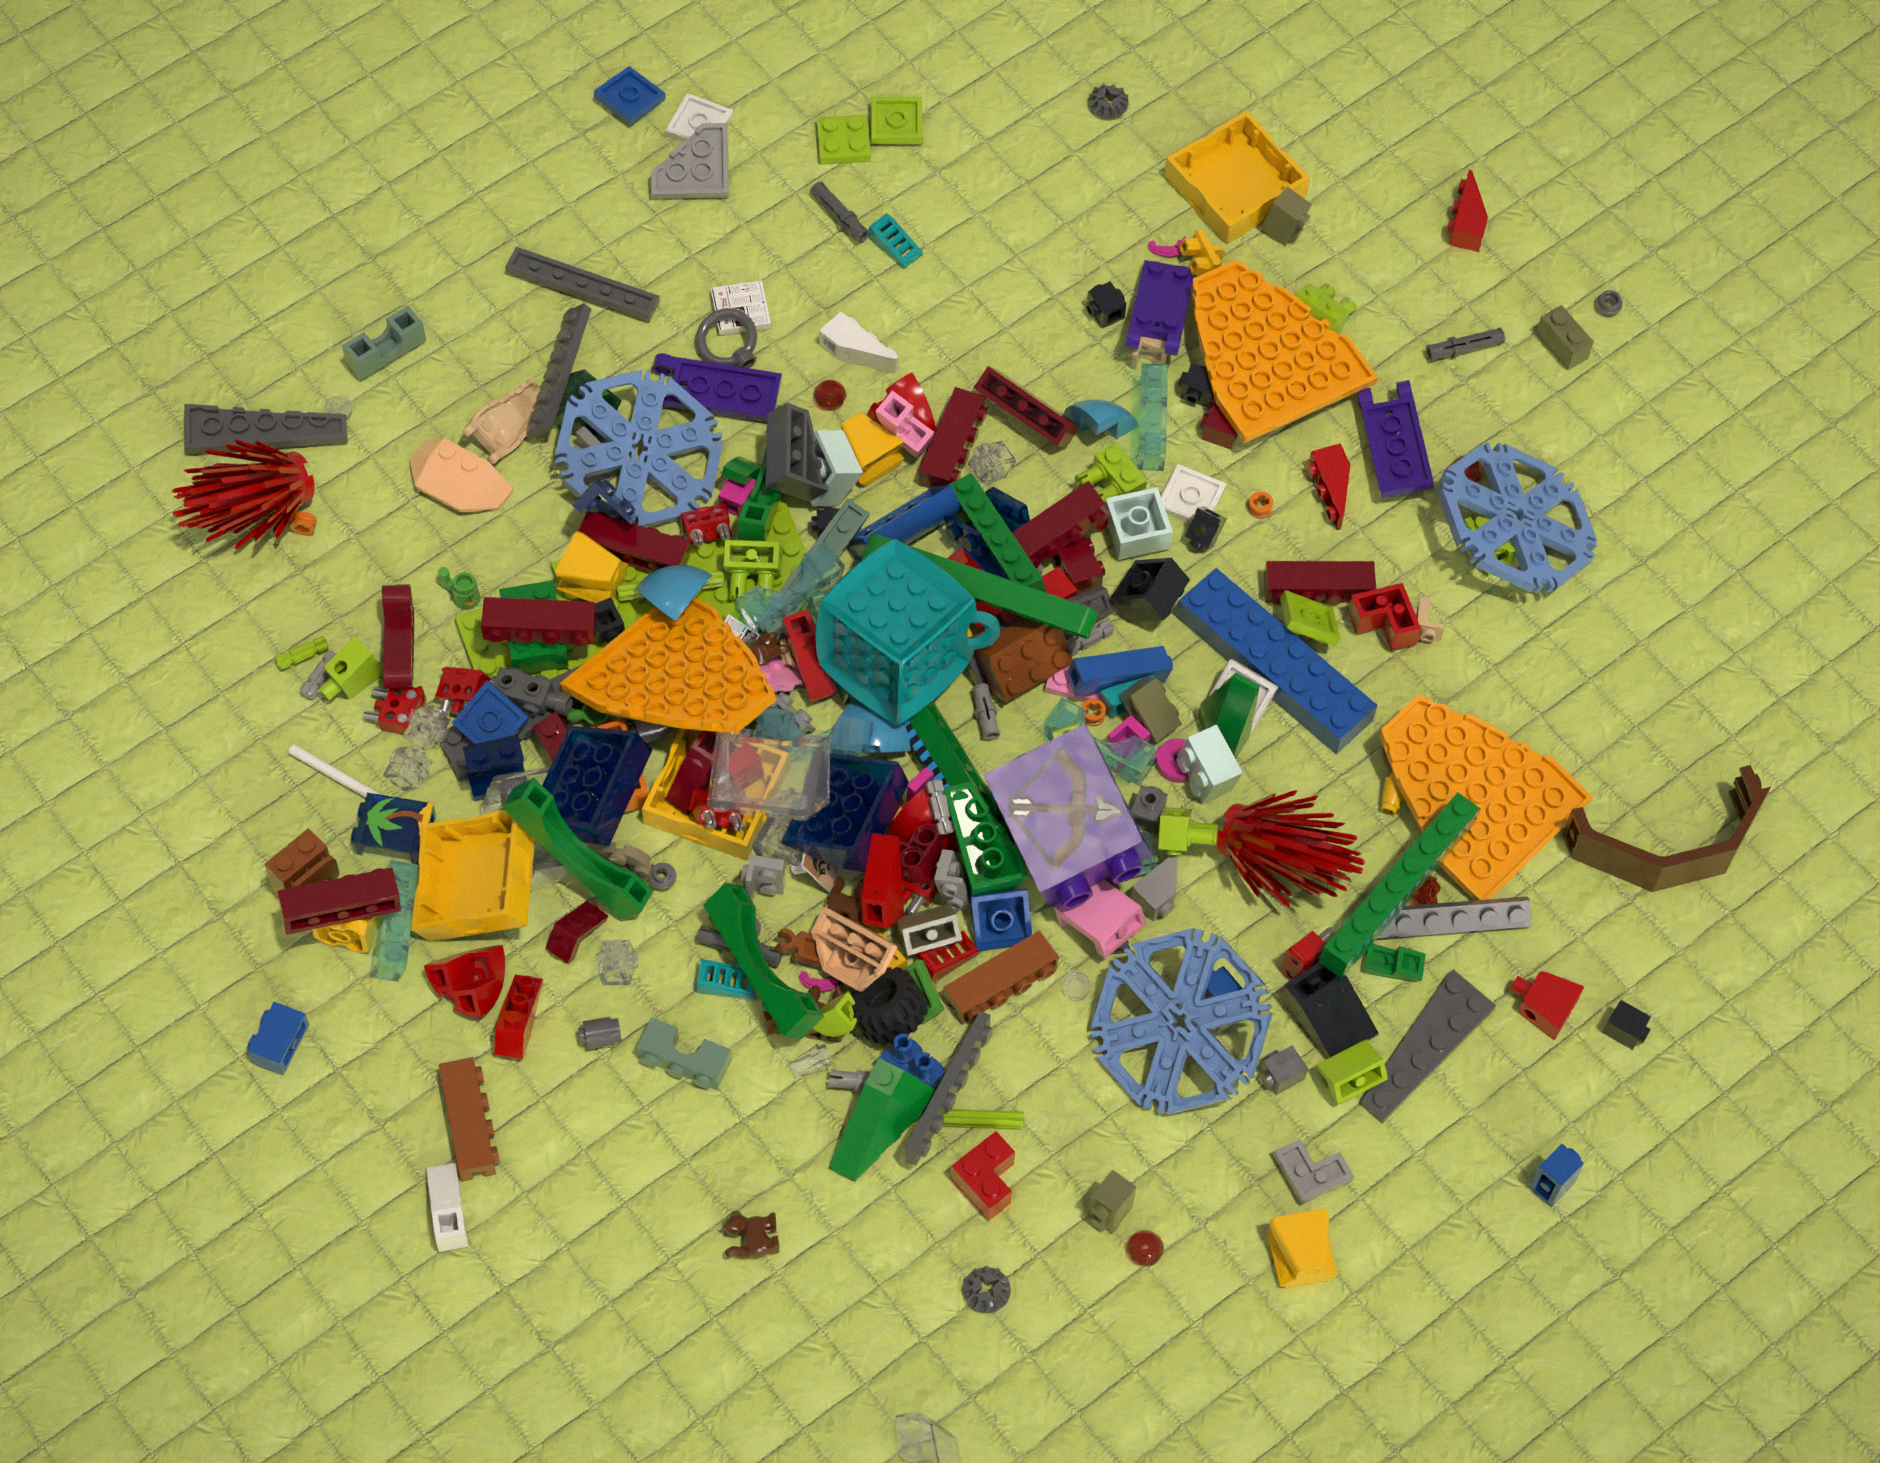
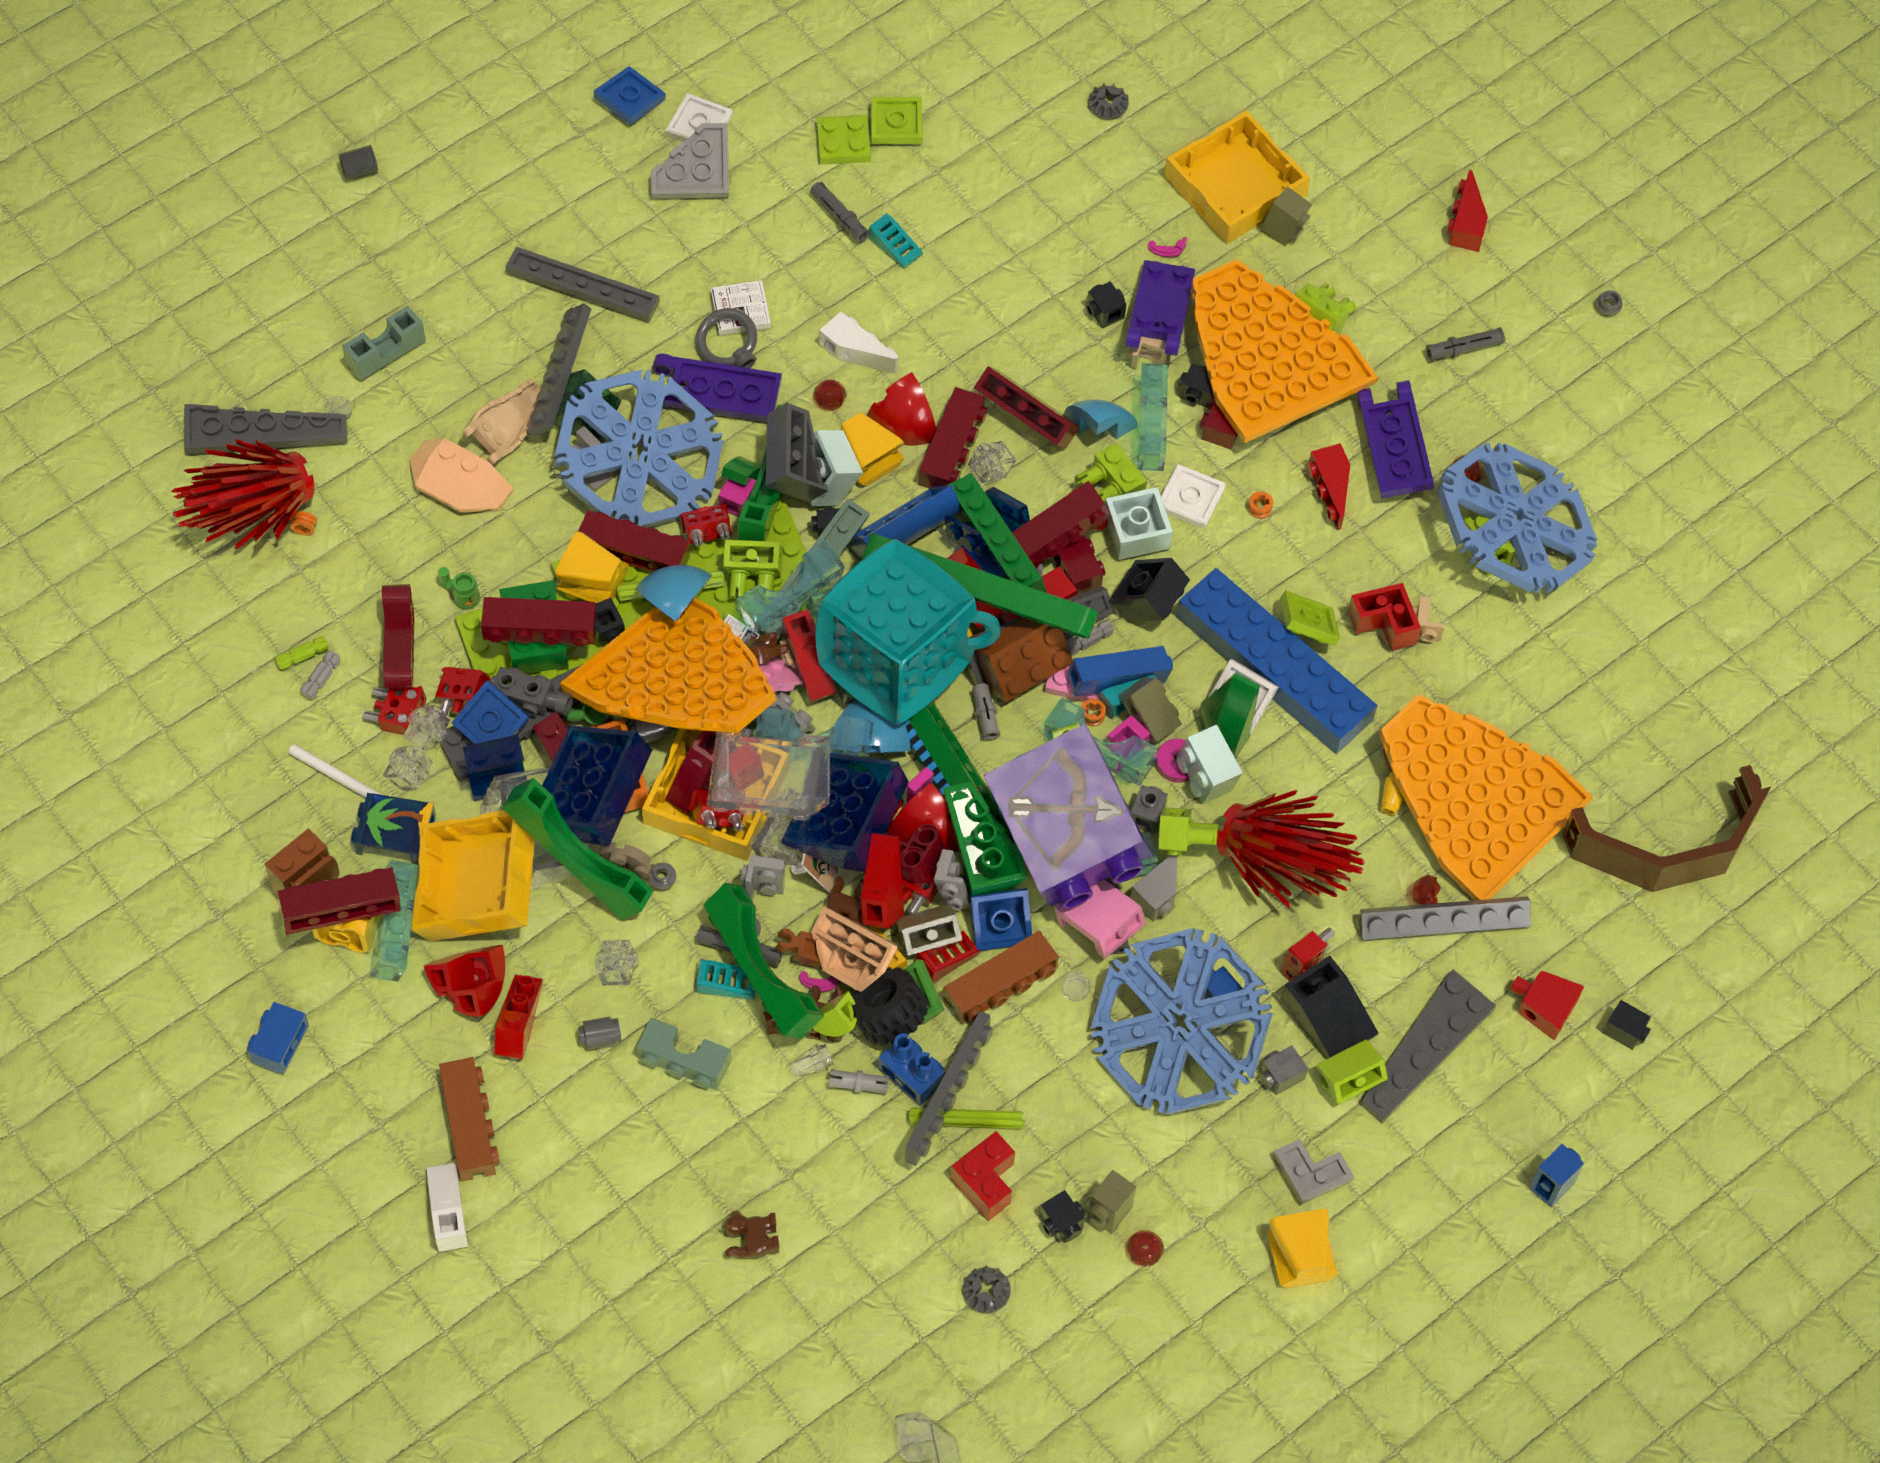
(351, 670): lime torso -> none
(358, 162): none -> dark grey piece
(572, 928): dark red bracket -> none
(591, 497): dark blue bracket -> none
(882, 1113): green wedge -> none
(898, 418): bright pink brick -> none
(939, 807): light grey axle -> none
(1062, 1217): none -> black brick
(1204, 255): yellow hips -> none
(1211, 521): black brick -> none
(1318, 580): dark red brick -> none
(1394, 964): green slope -> none
(1399, 885): green brick -> none
(1564, 337): olive brick -> none

